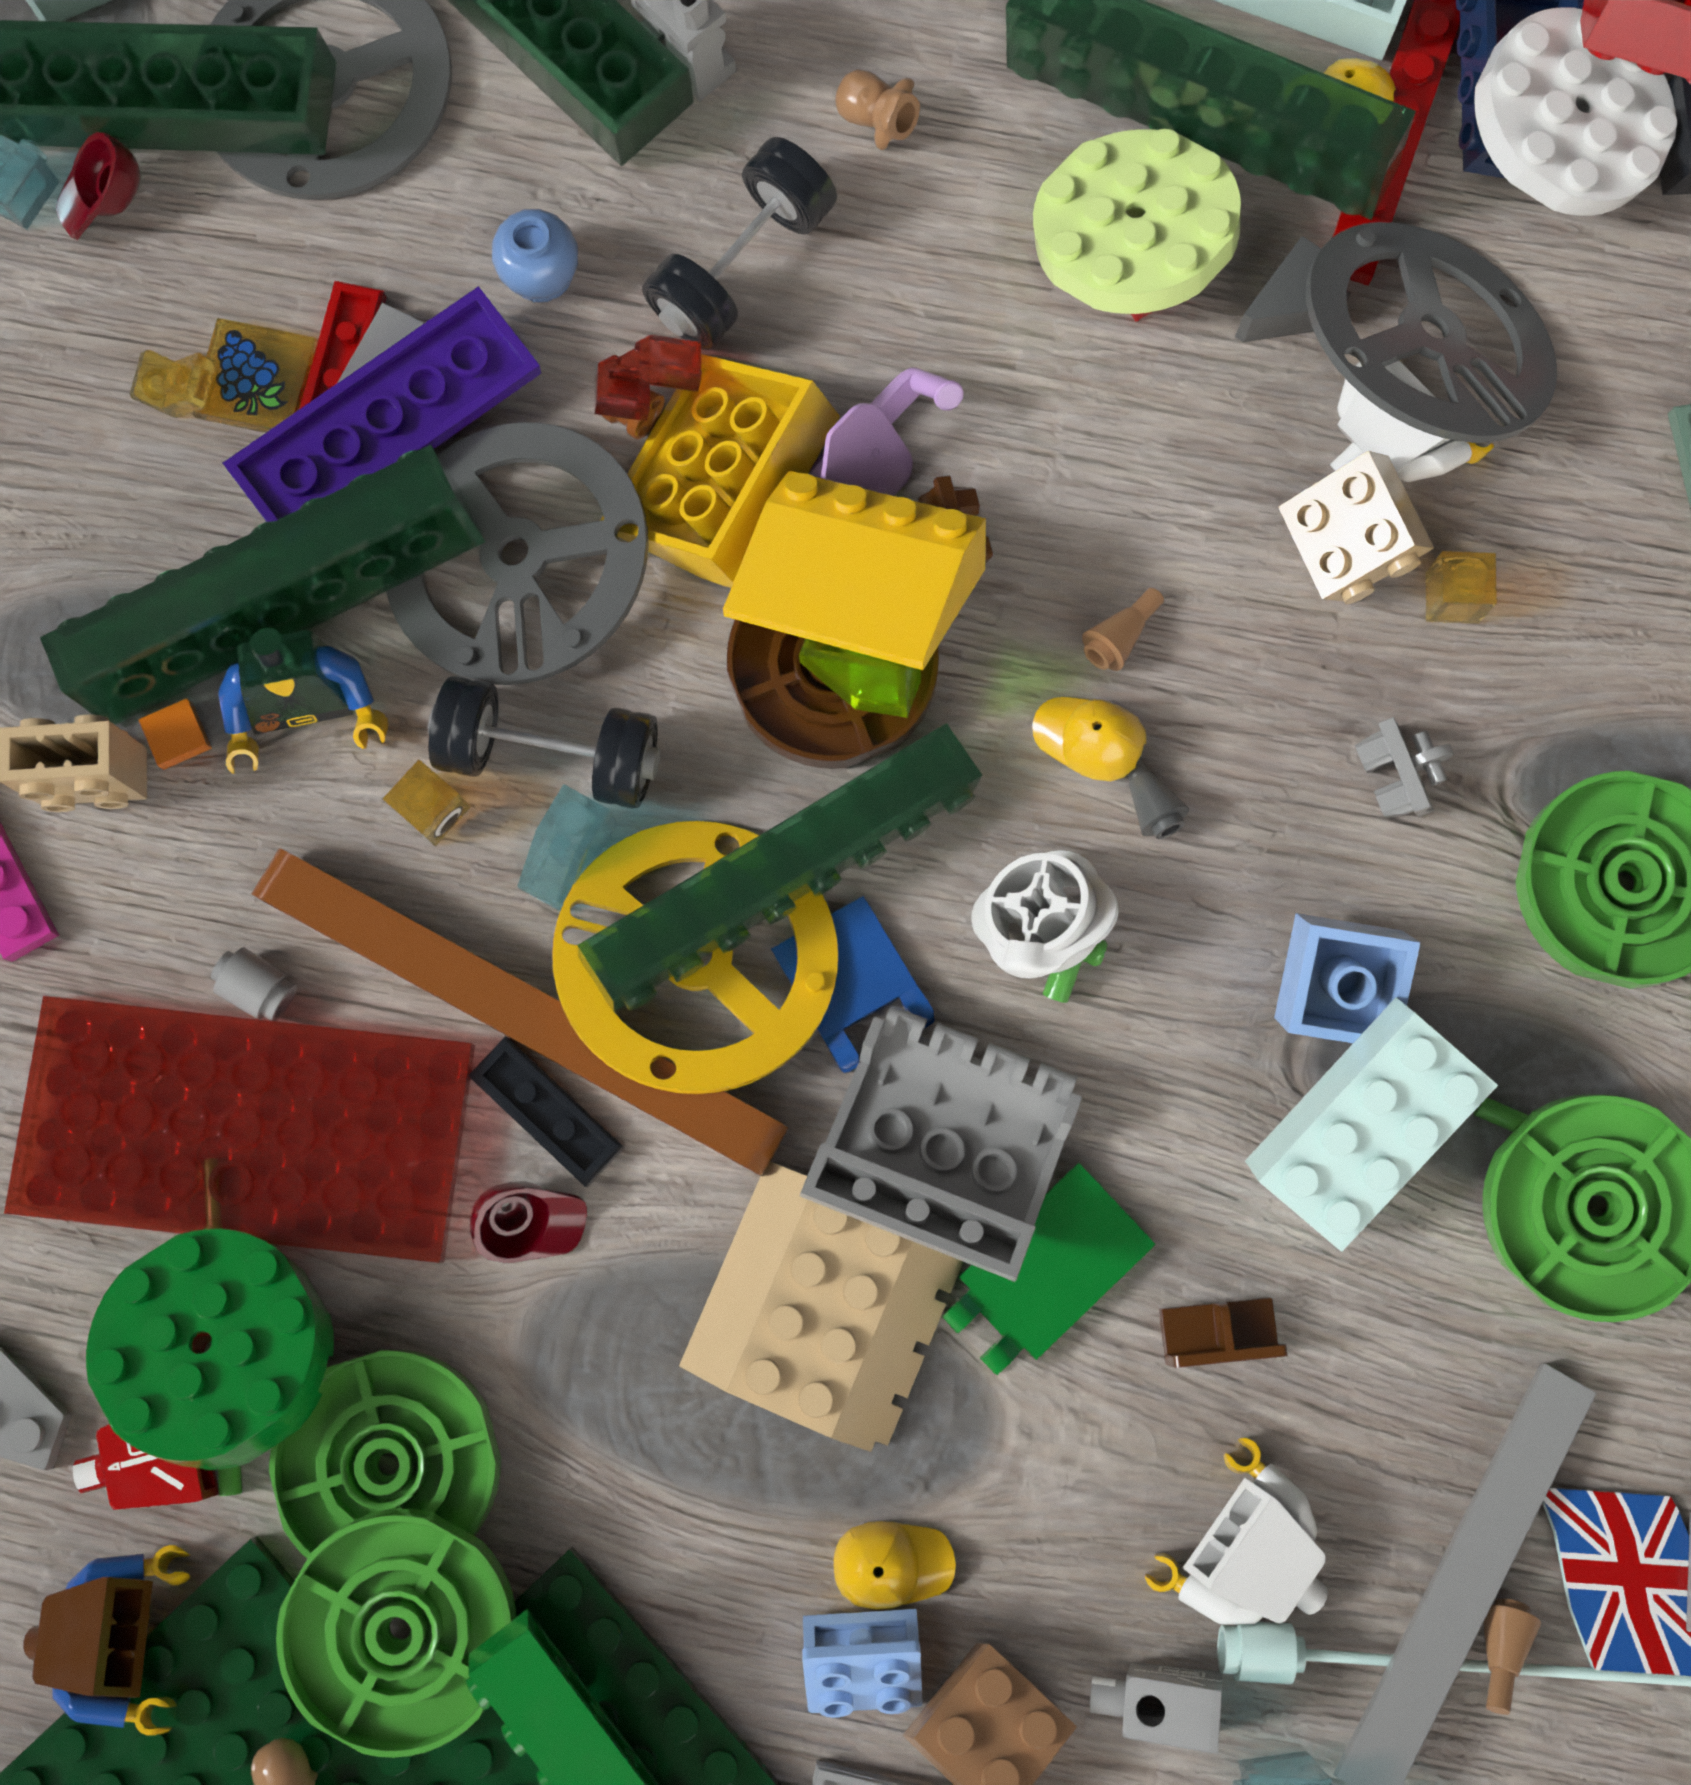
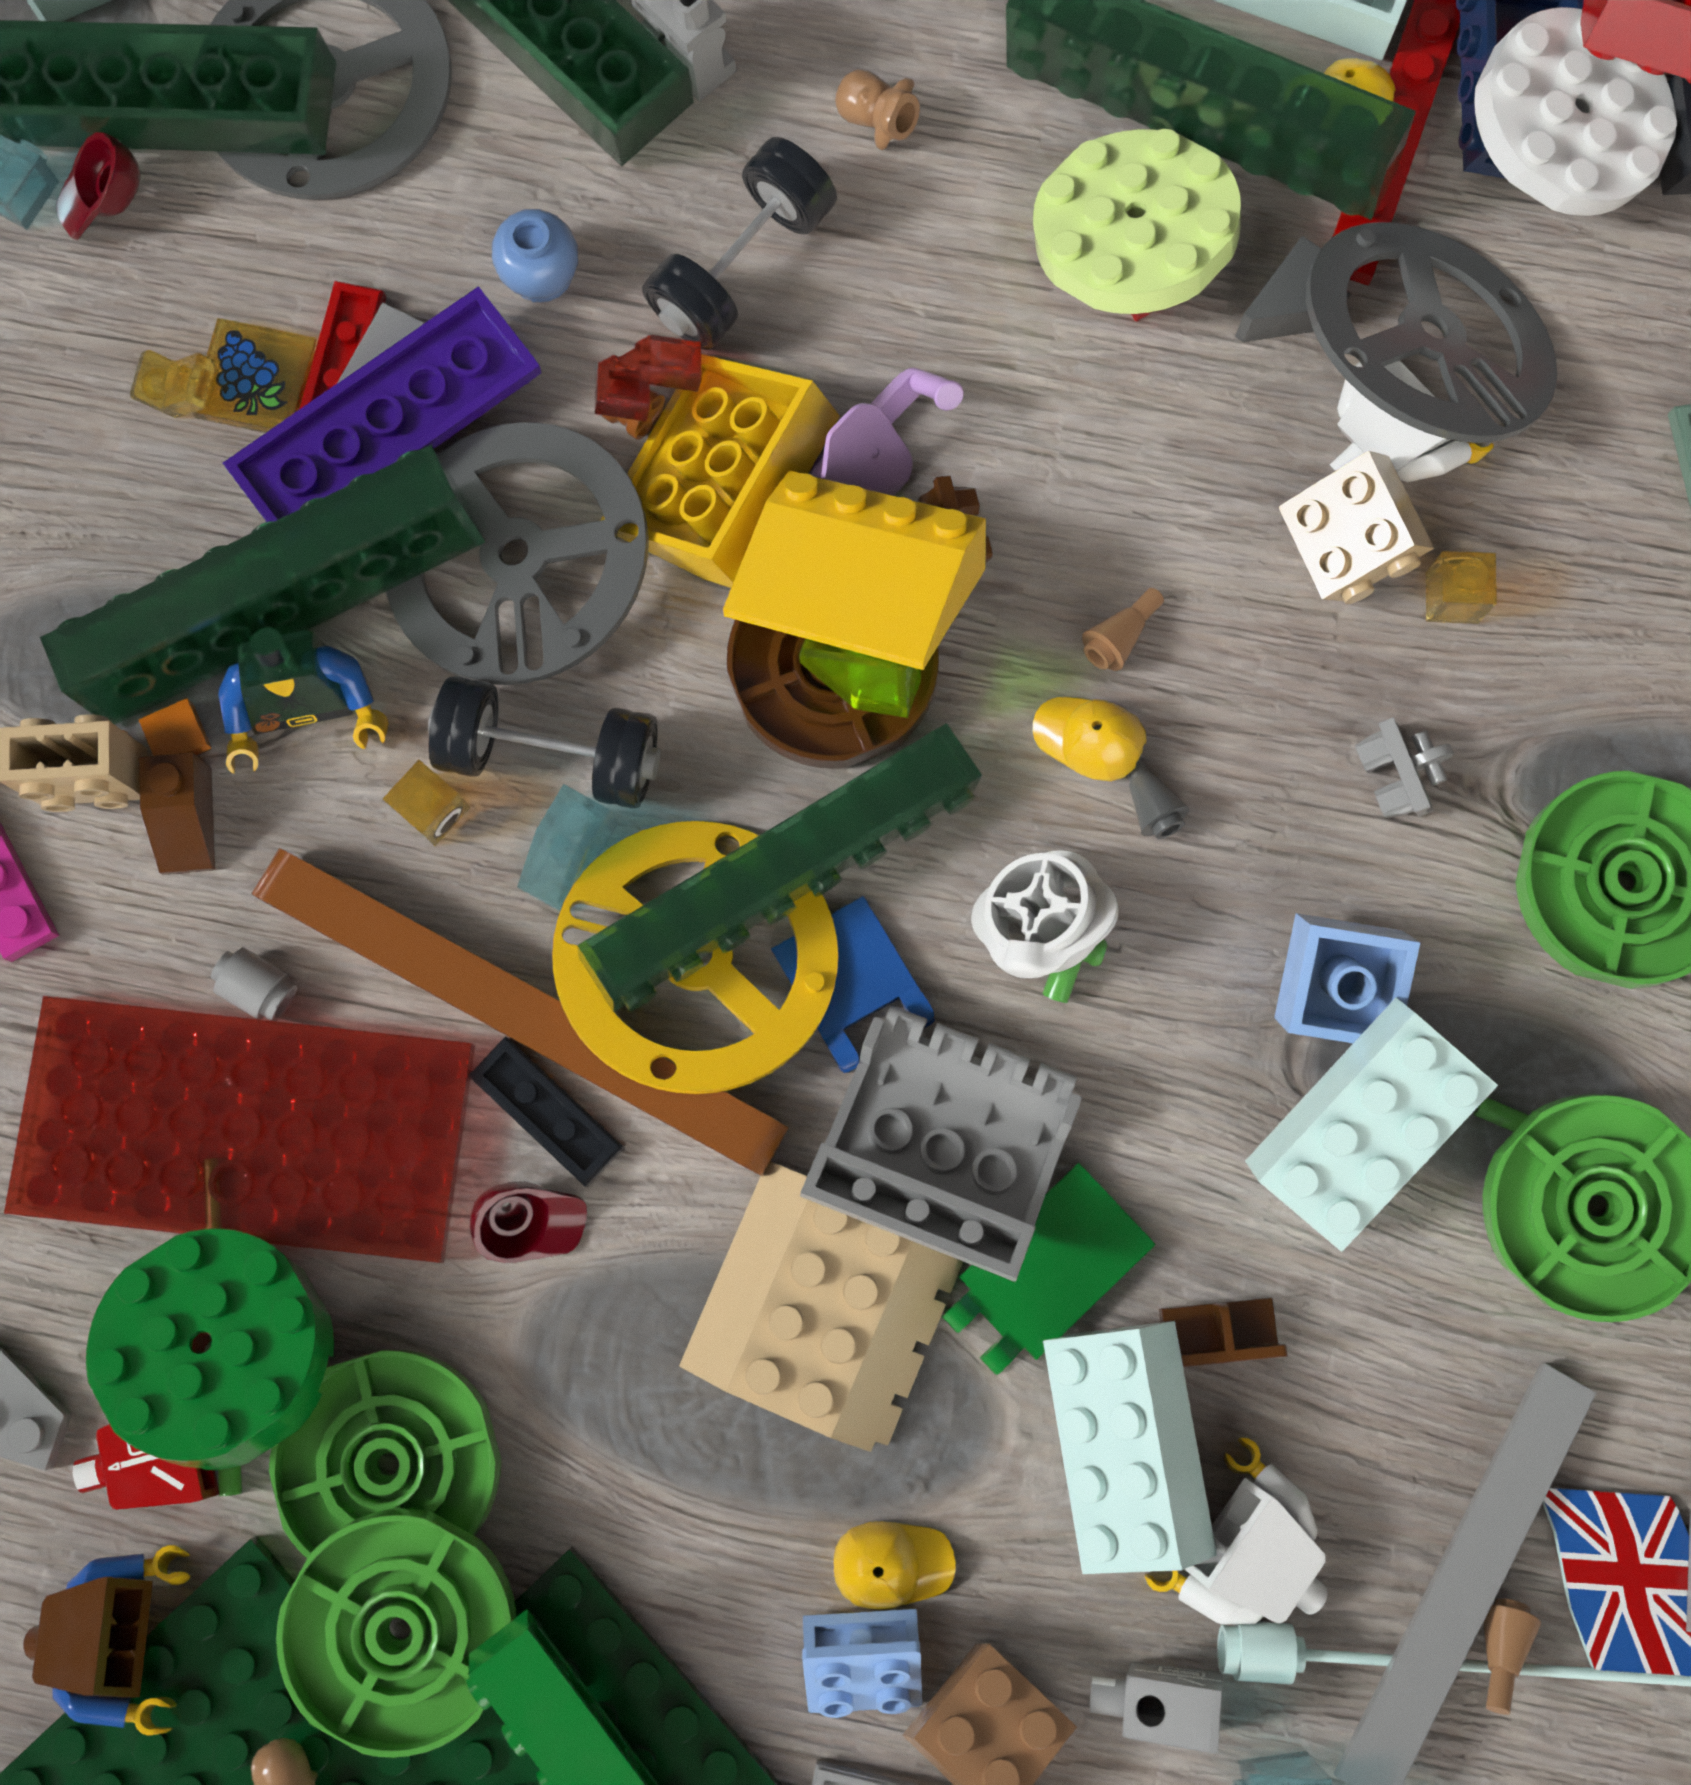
(178, 811): none -> reddish brown slope
(1129, 1449): none -> light aqua brick

